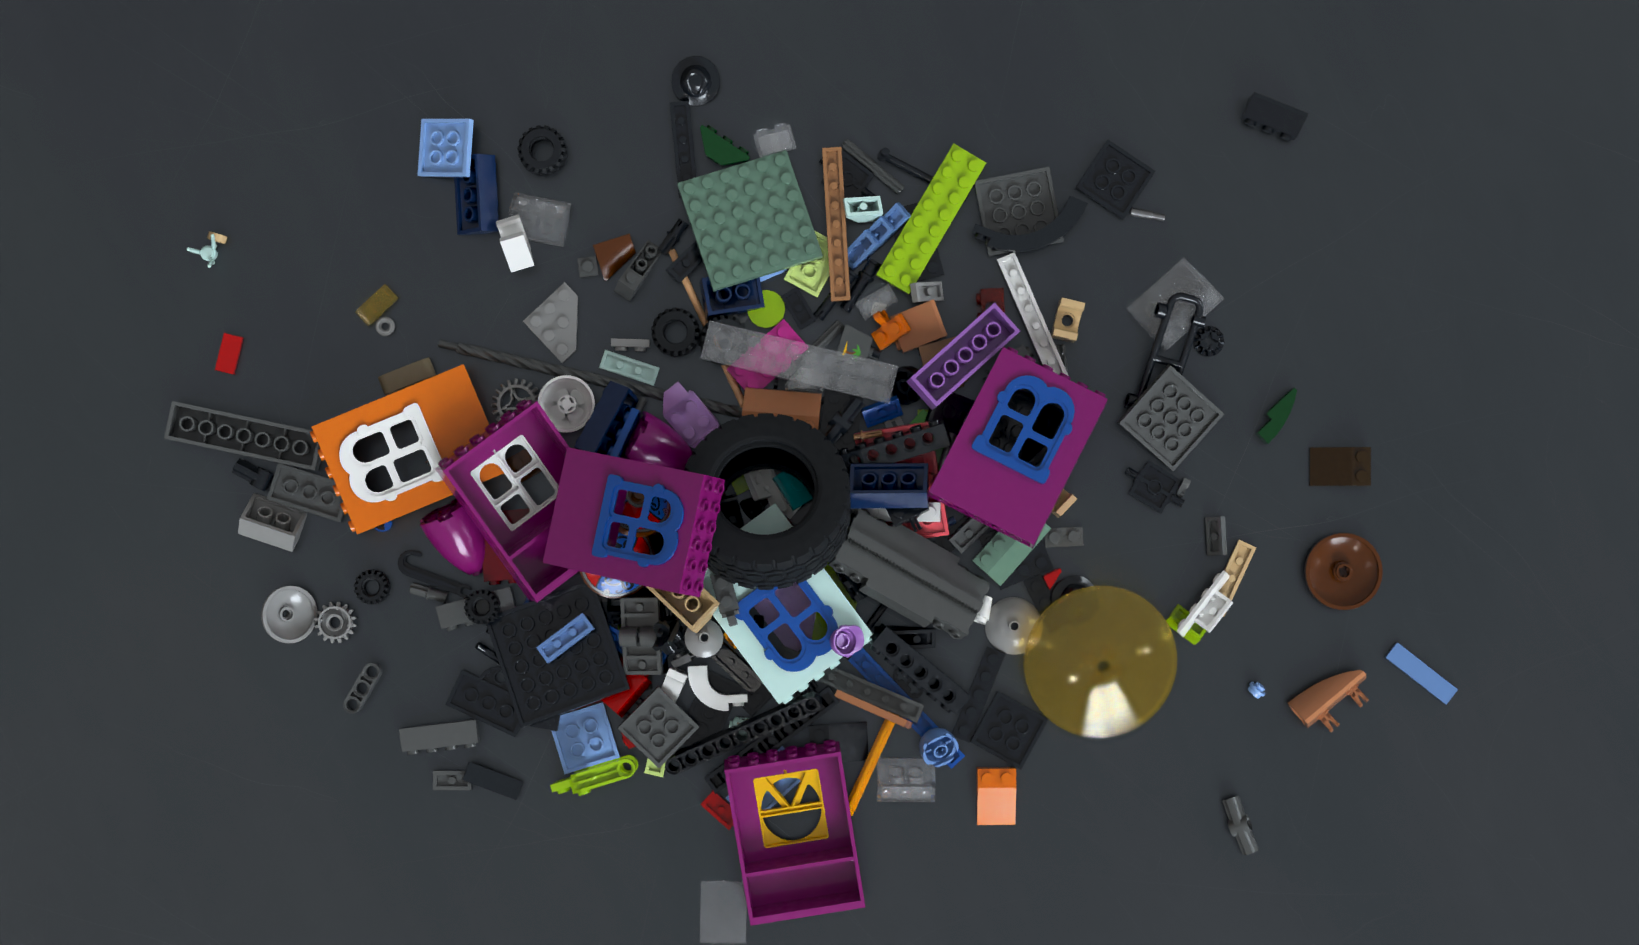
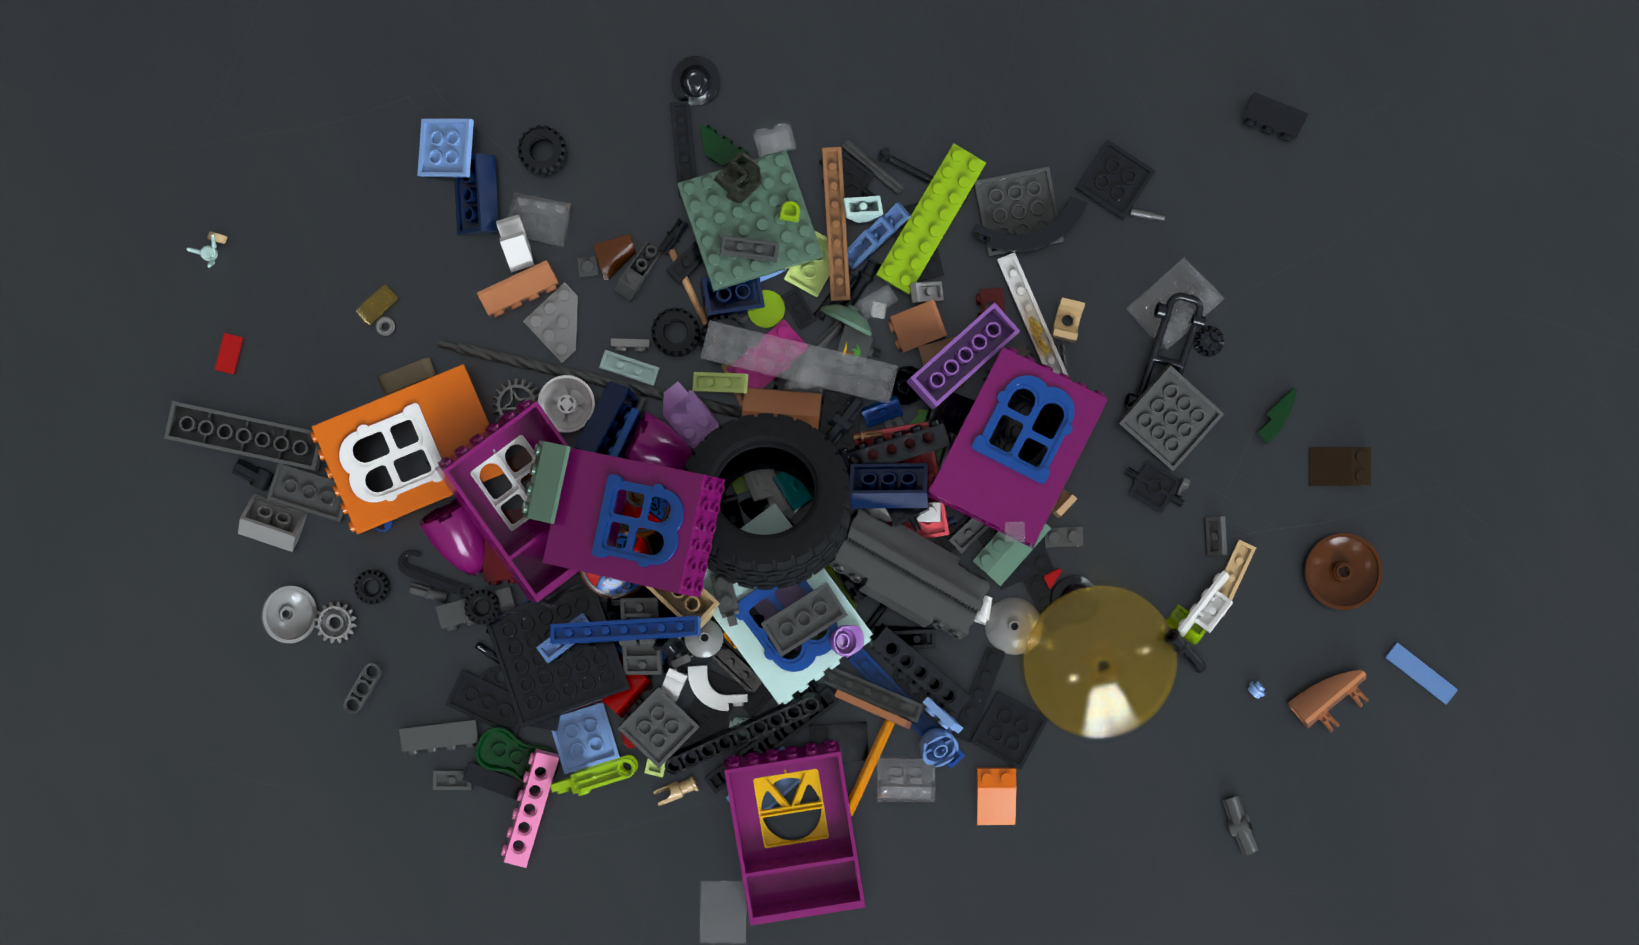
(503, 752): none -> dark green plate
(518, 288): none -> nougat slope
(521, 855): none -> bright pink brick
(546, 481): none -> sand green slope
(625, 630): none -> blue plate
(678, 789): none -> tan piece
(719, 809): red plate -> none
(720, 382): none -> yellowish green plate
(740, 178): none -> clear smoke brick
(749, 248): none -> dark grey tile
(790, 211): none -> lime tile
(804, 619): none -> dark grey plate
(849, 316): none -> sand green dish
(890, 329): orange plate -> none
(938, 712): none -> light blue plate
(1014, 531): none -> clear tile
(1036, 332): none -> clear yellow slope
(1181, 646): none -> black pin

